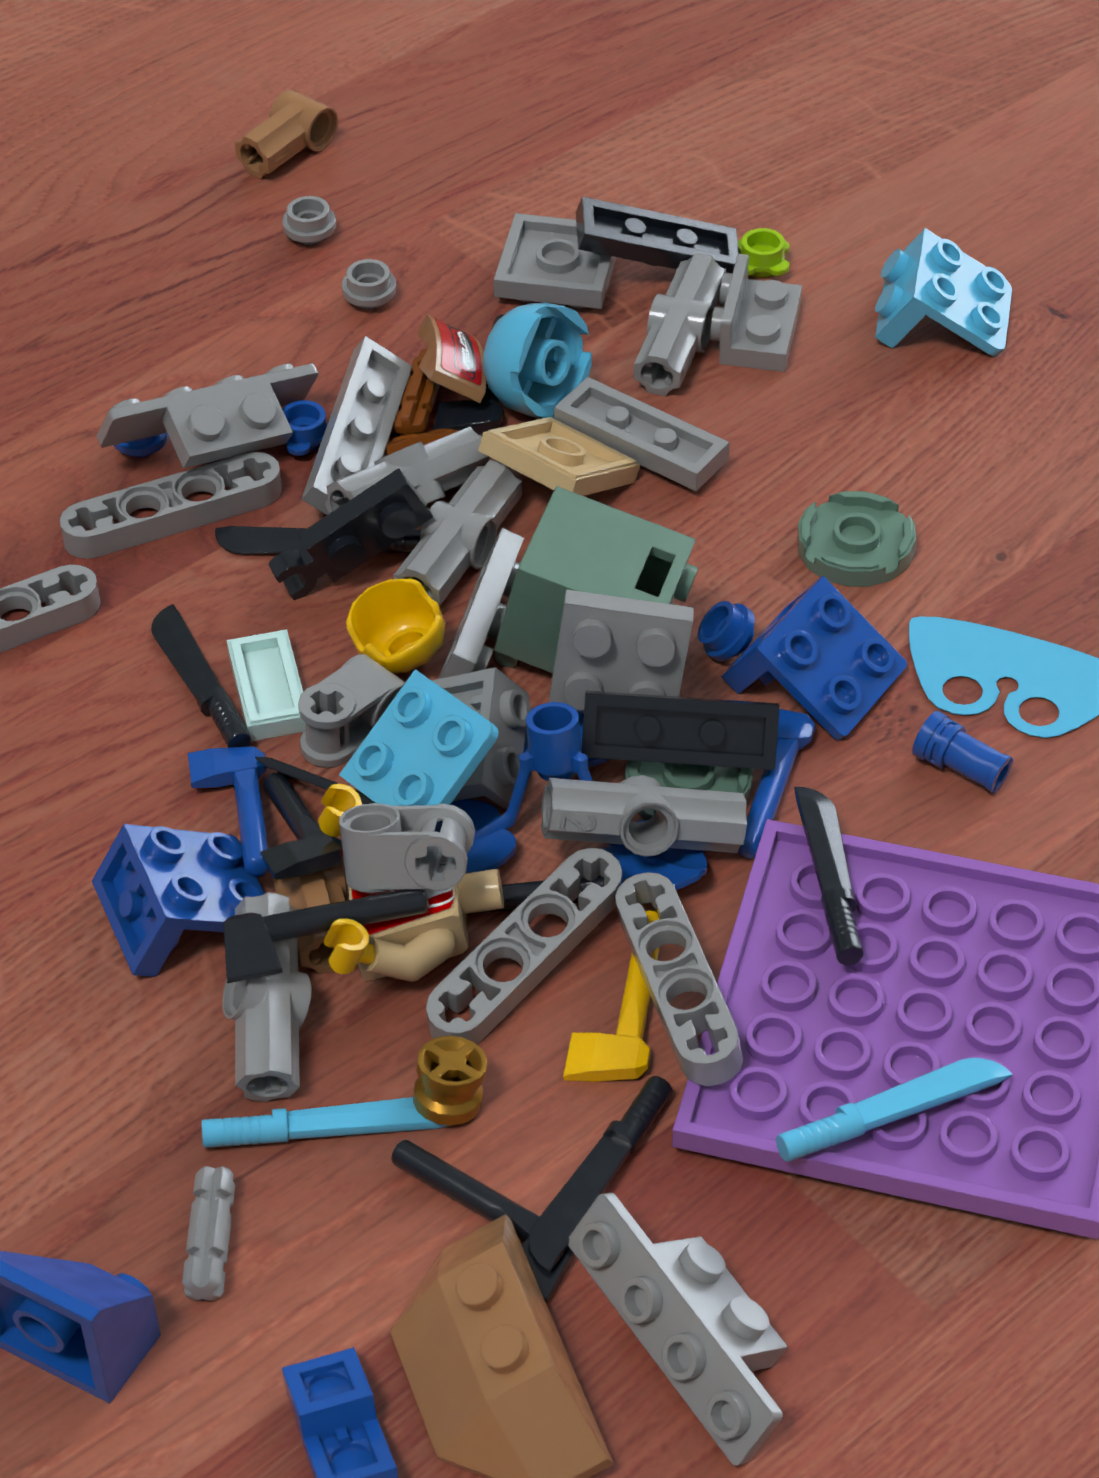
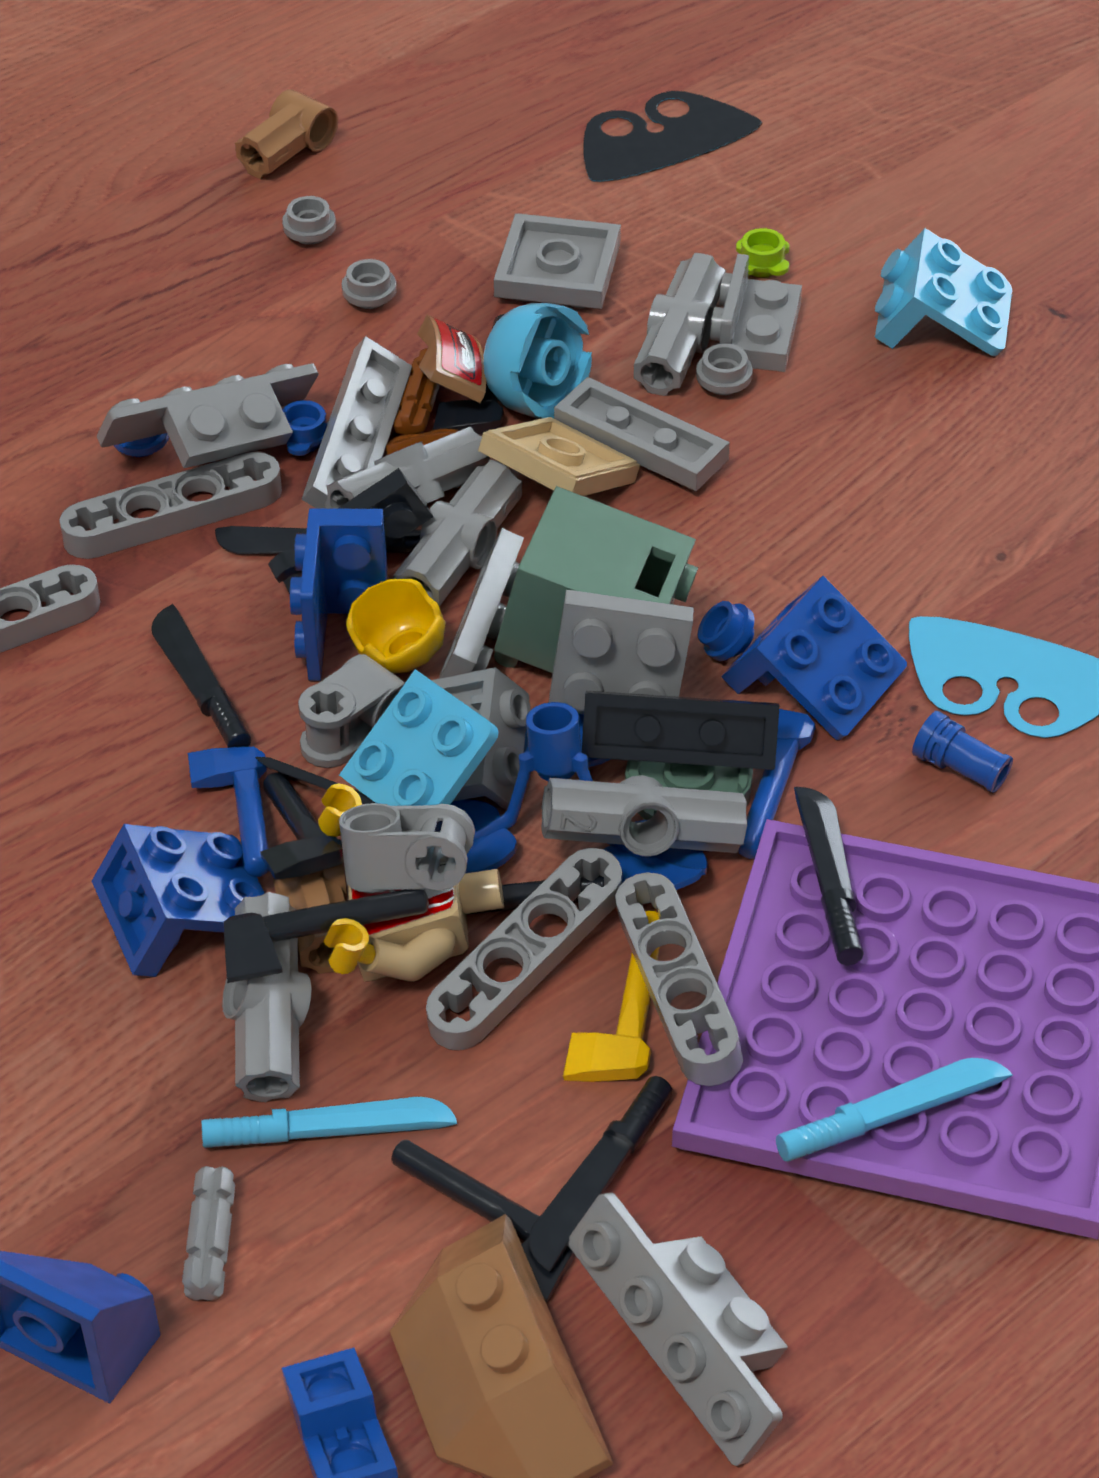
(267, 684): light aqua tile -> none
(338, 562): none -> blue bracket
(449, 1080): pearl gold wheel -> none
(651, 235): black plate -> none
(701, 130): none -> black piece
(724, 369): none -> light grey plate
(856, 539): sand green tile -> none

